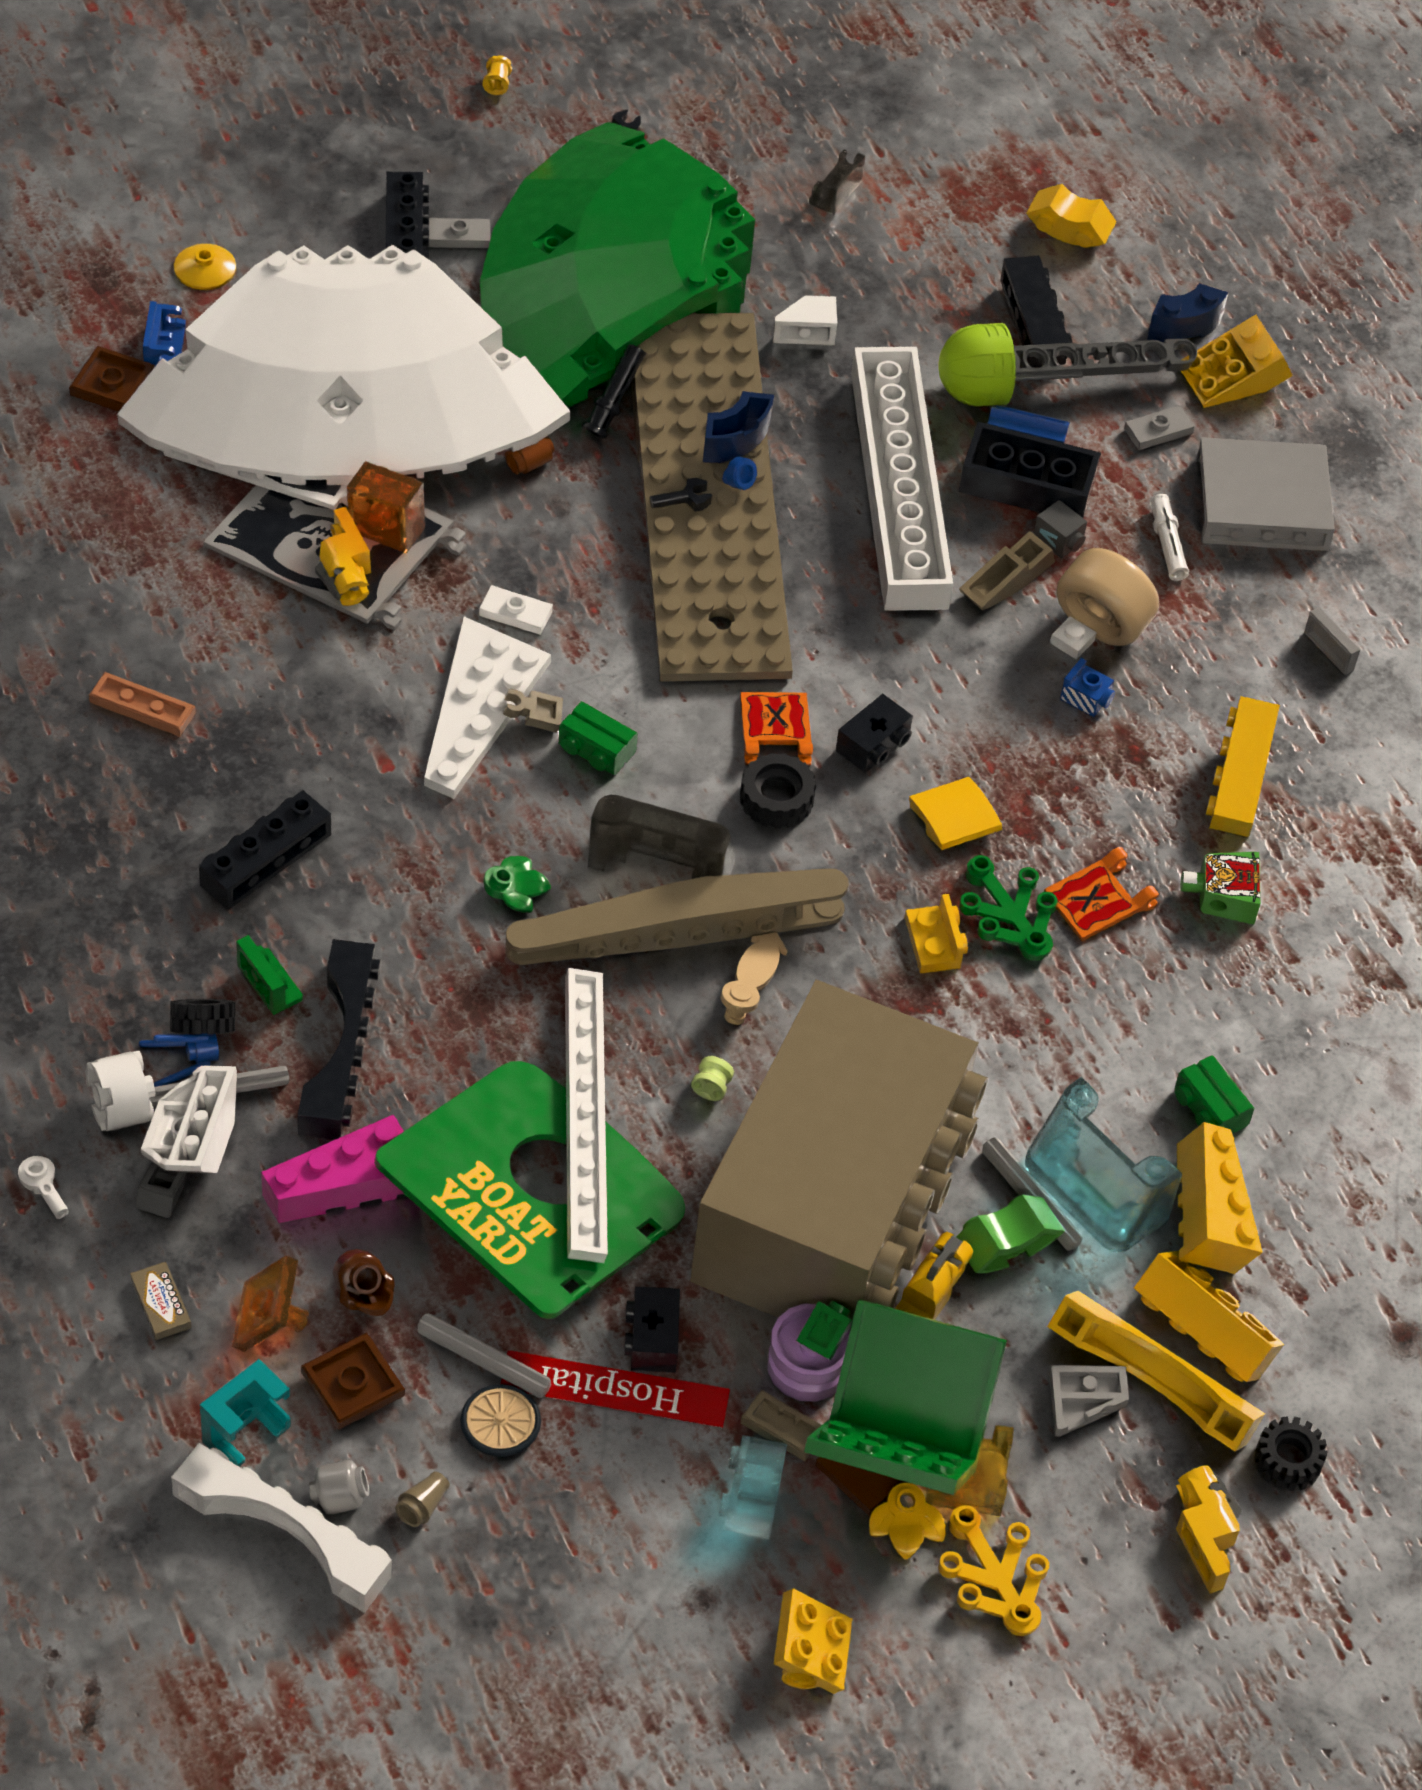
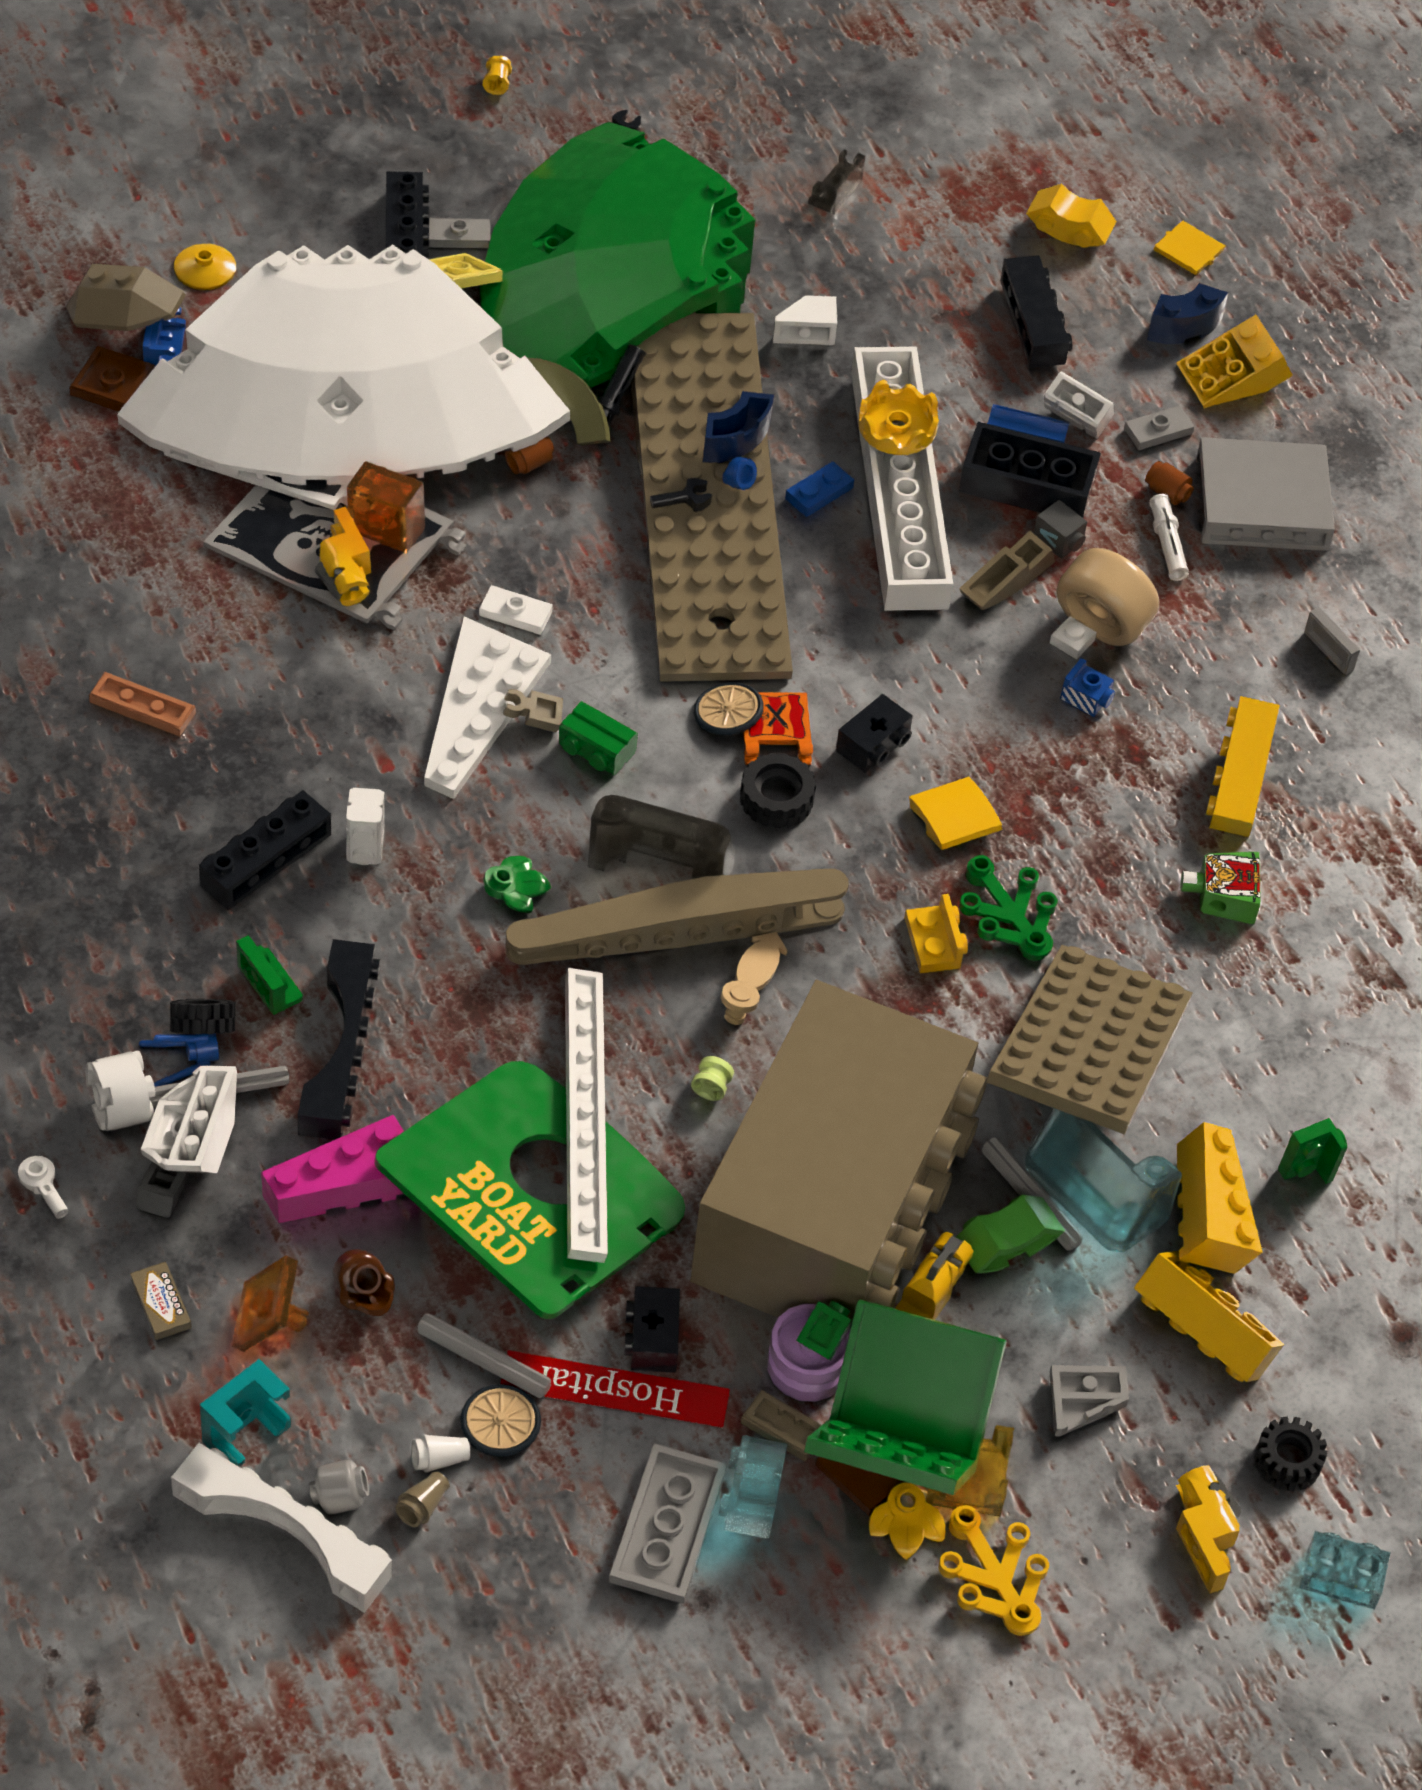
(122, 298): none -> dark tan wedge
(352, 1380): reddish brown plate -> none
(365, 826): none -> white brick
(437, 1452): none -> white cone
(468, 270): none -> light yellow tile
(585, 410): none -> olive tile
(668, 1523): none -> light grey plate
(728, 708): none -> tan wheel
(812, 1643): yellow plate -> none
(819, 489): none -> blue plate
(904, 405): none -> yellow plate
(983, 364): piece -> none
(1078, 405): none -> white brick
(1091, 1038): none -> dark tan plate
(1096, 899): orange flag -> none
(1169, 480): none -> dark orange brick
(1189, 247): none -> yellow piece
(1198, 1395): yellow arch -> none
(1213, 1095): green brick -> none
(1314, 1148): none -> green bracket
(1343, 1578): none -> clear light blue brick

